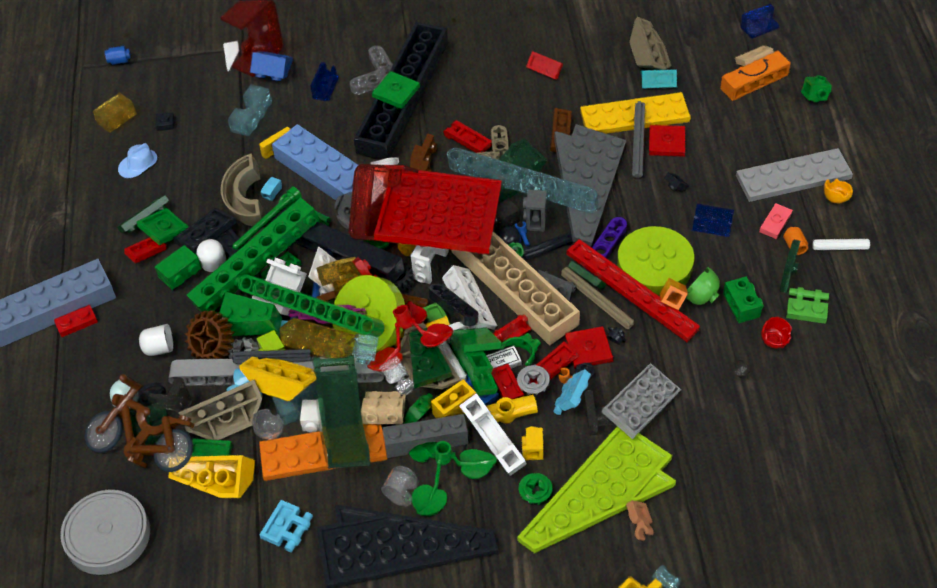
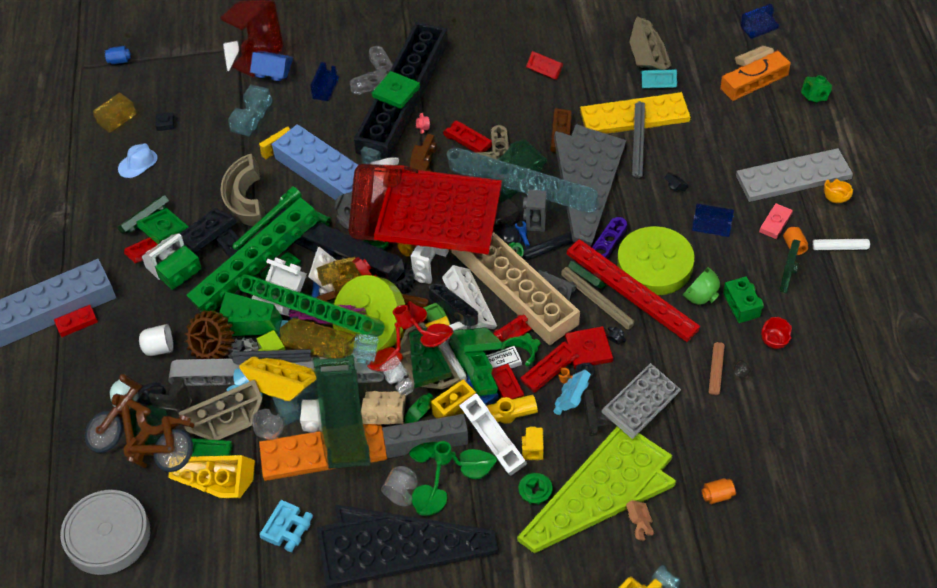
(161, 252): none -> white slope
(211, 255): white helmet -> none
(271, 188): medium azure piece -> none
(369, 155): none -> clear light blue plate
(422, 123): none -> coral plate
(533, 372): light grey gear -> none
(667, 140): red plate -> none
(673, 293): orange brick -> none
(716, 368): none -> nougat axle
(718, 490): none -> orange brick
(807, 310): bright green plate -> none

